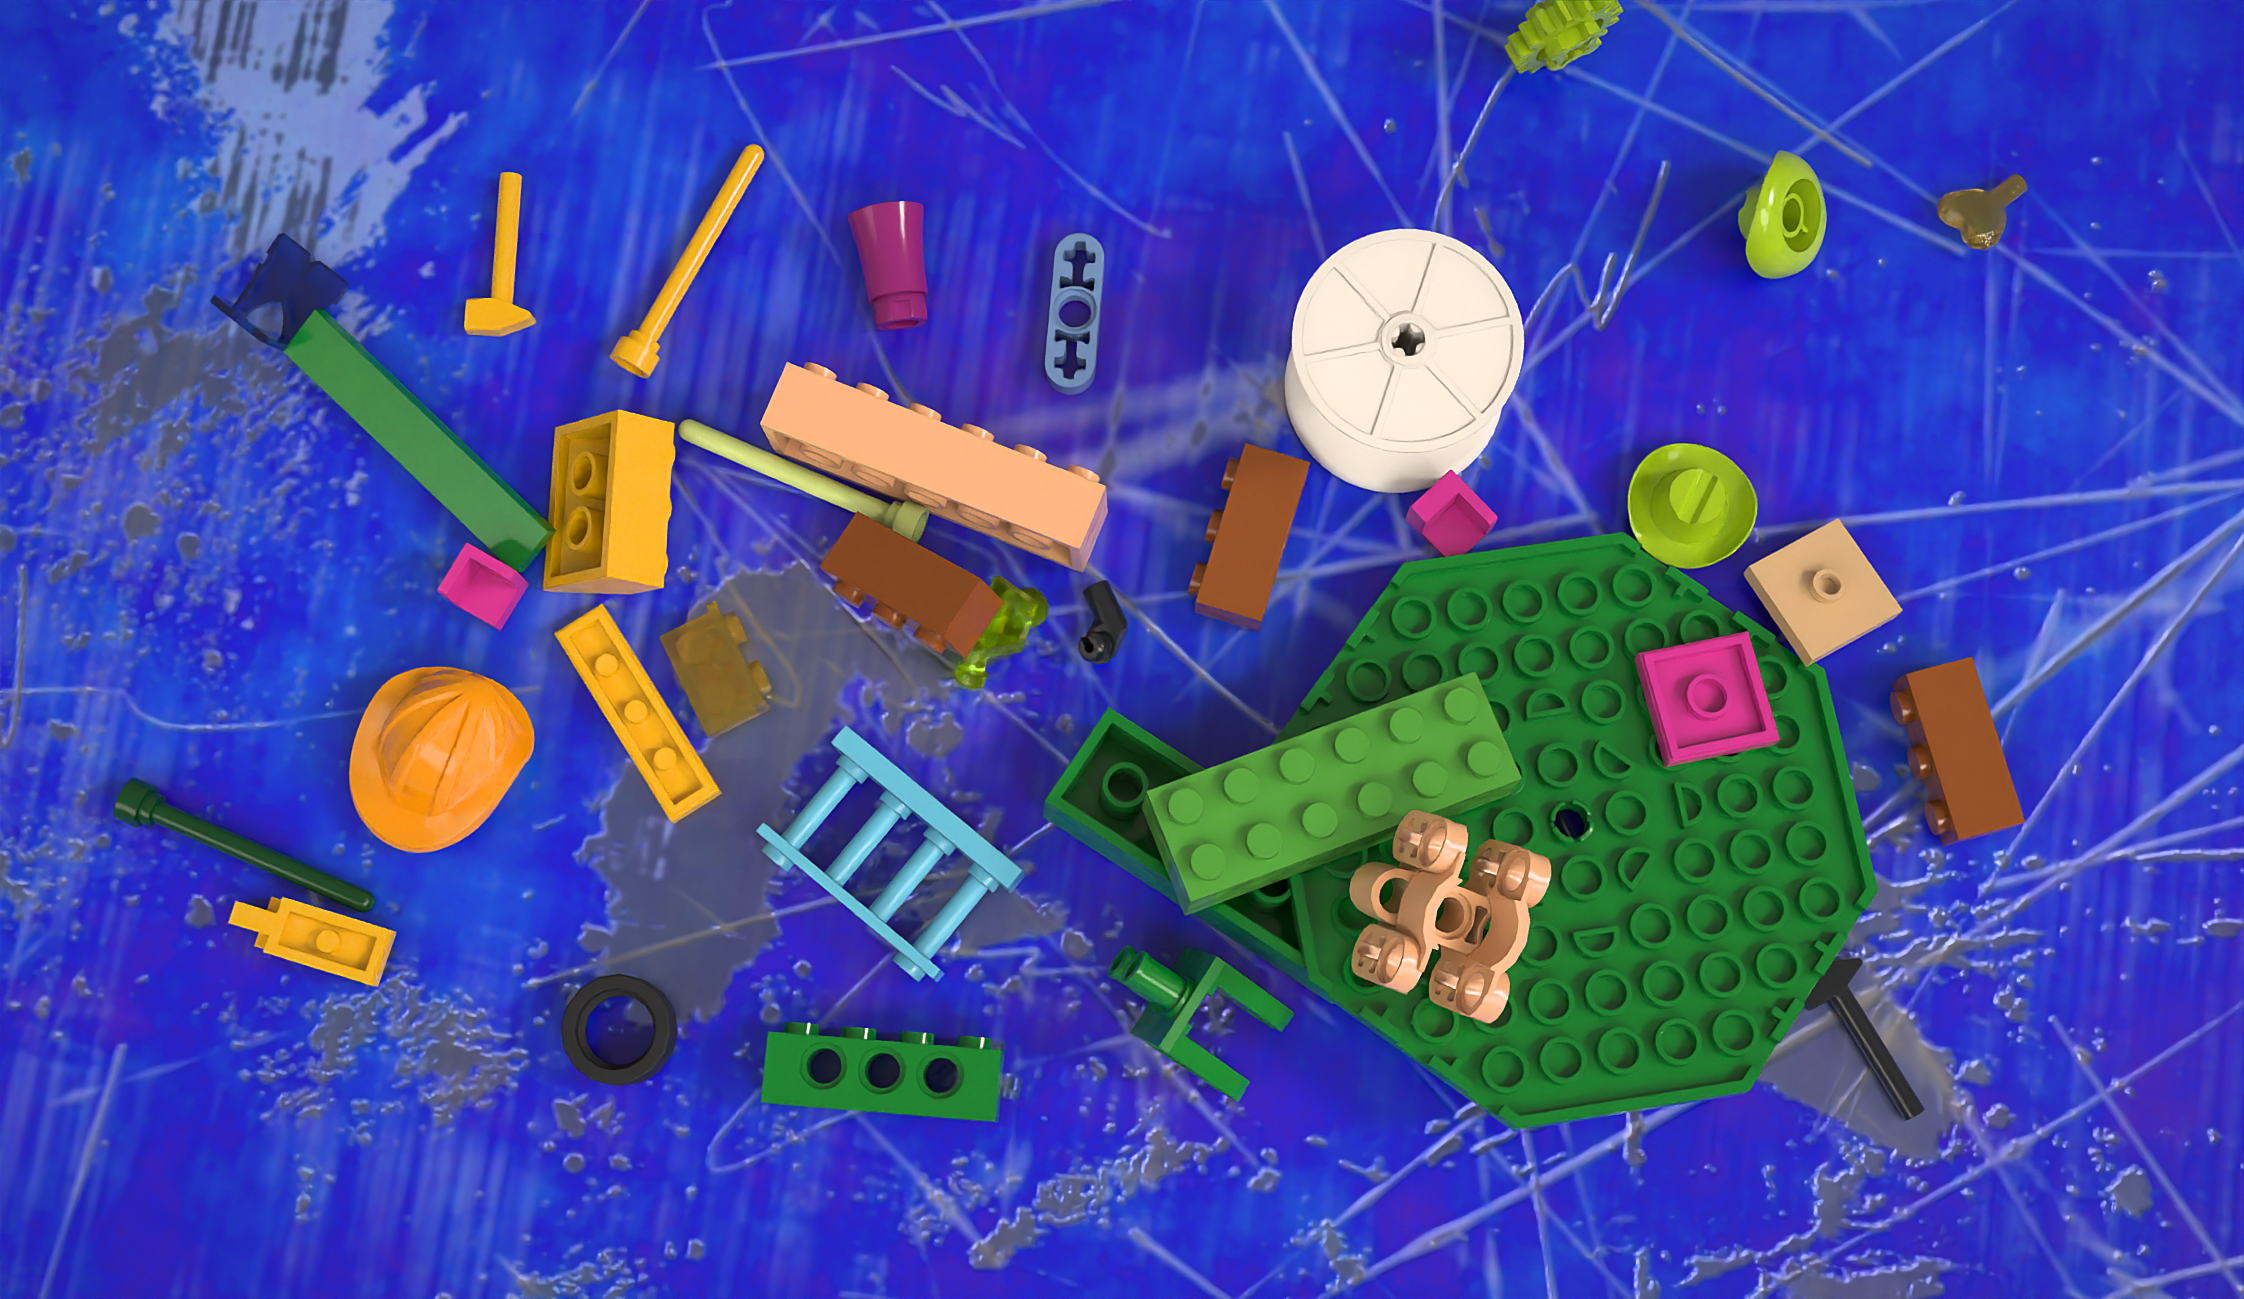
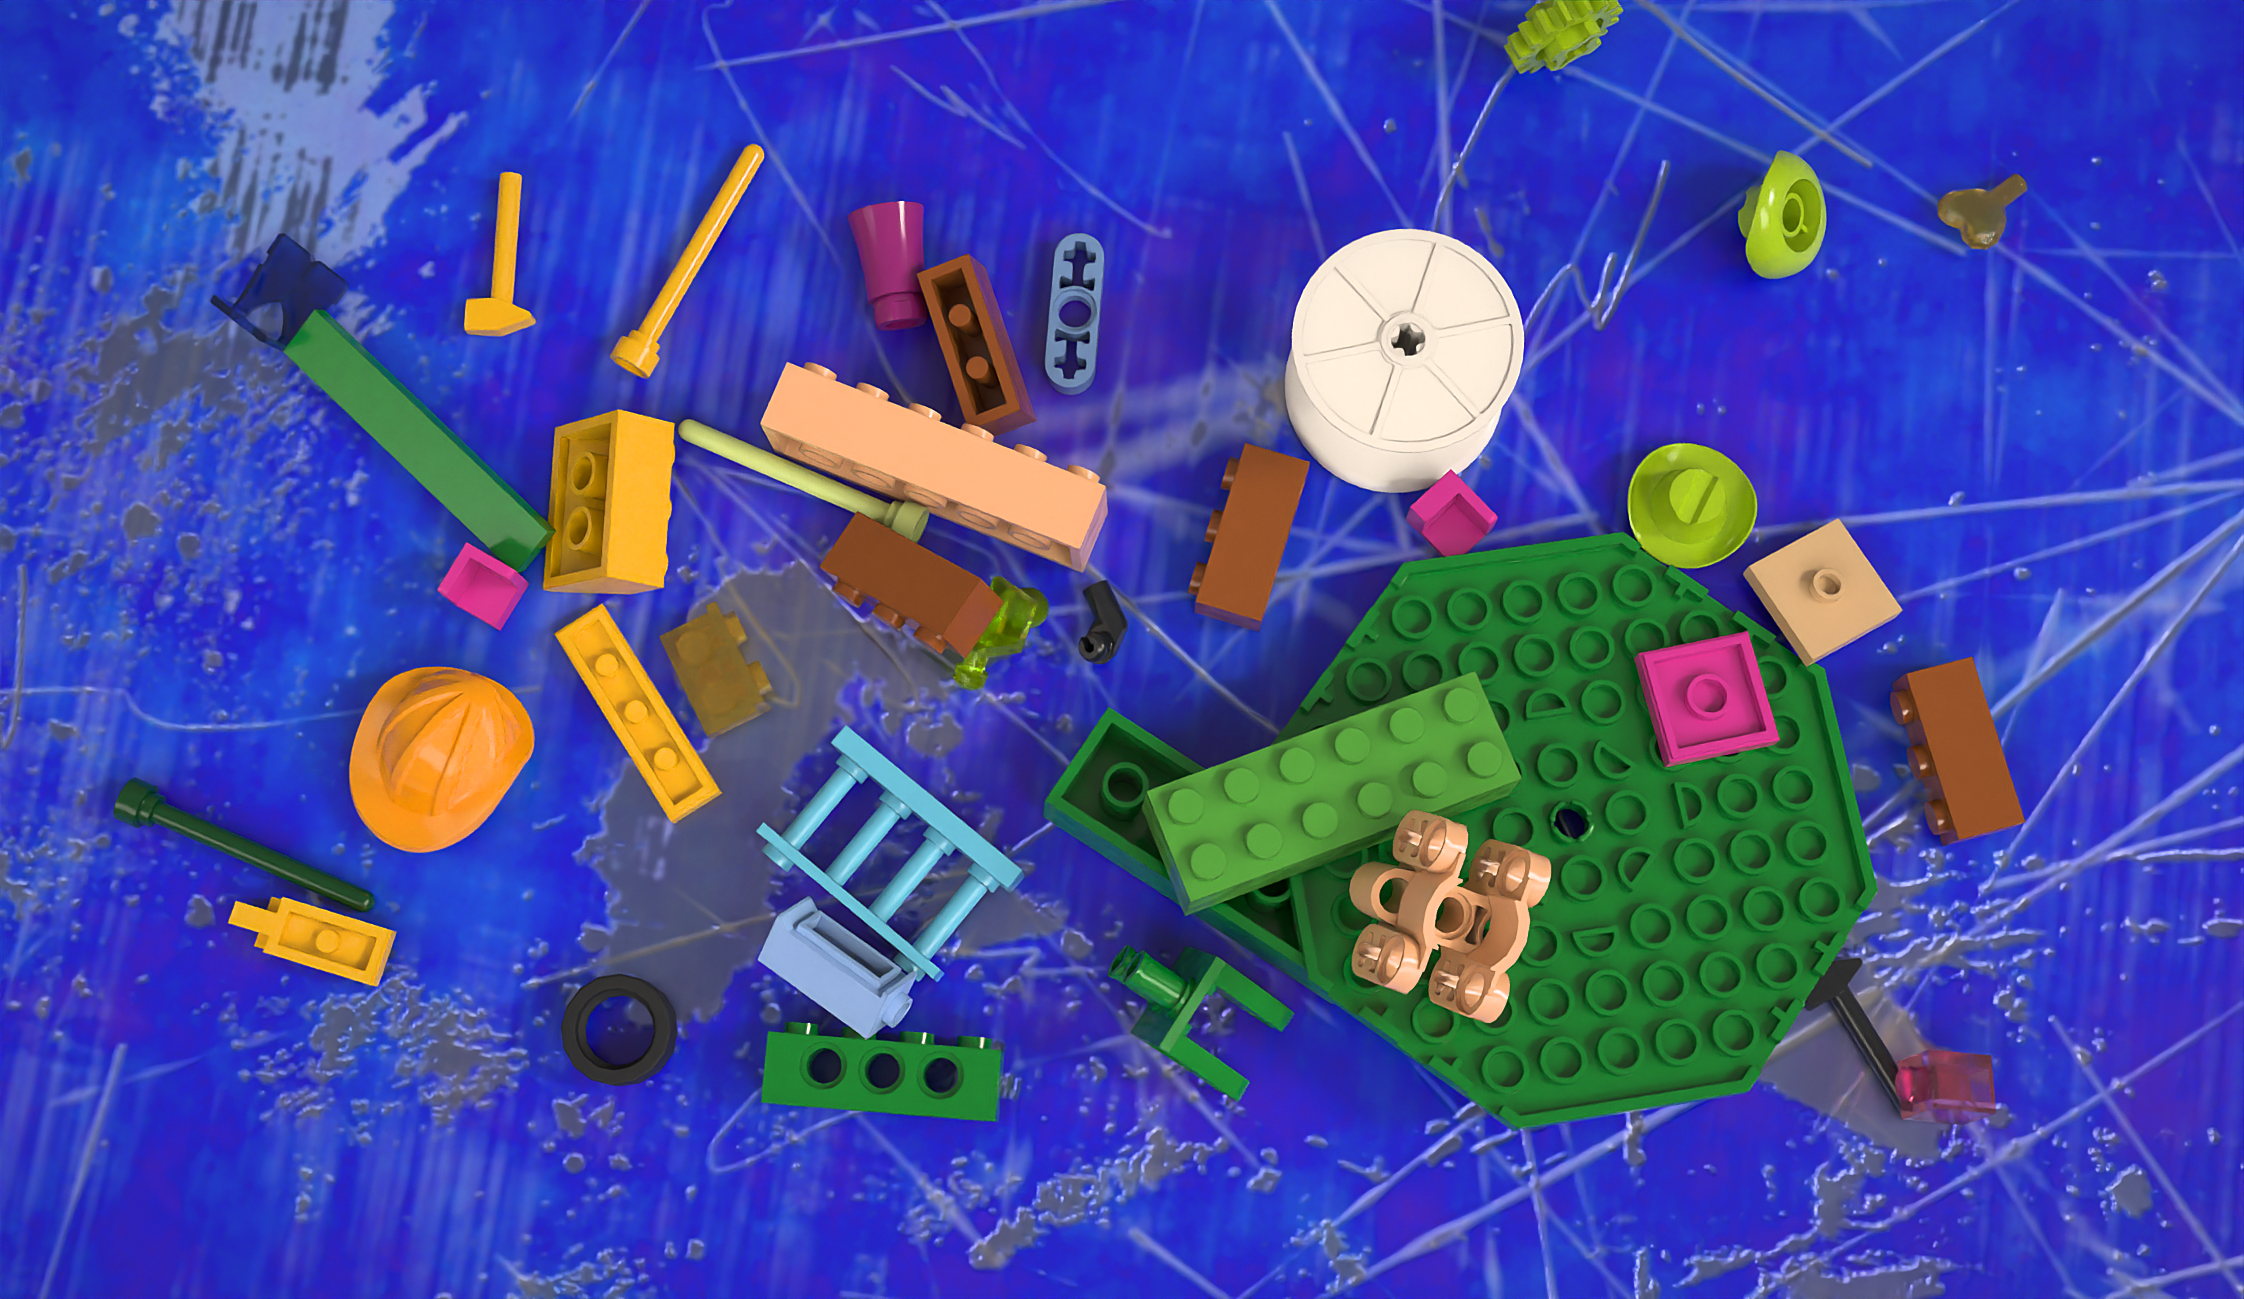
(837, 969): none -> light blue window
(976, 345): none -> dark orange brick
(1946, 1087): none -> clear pink brick

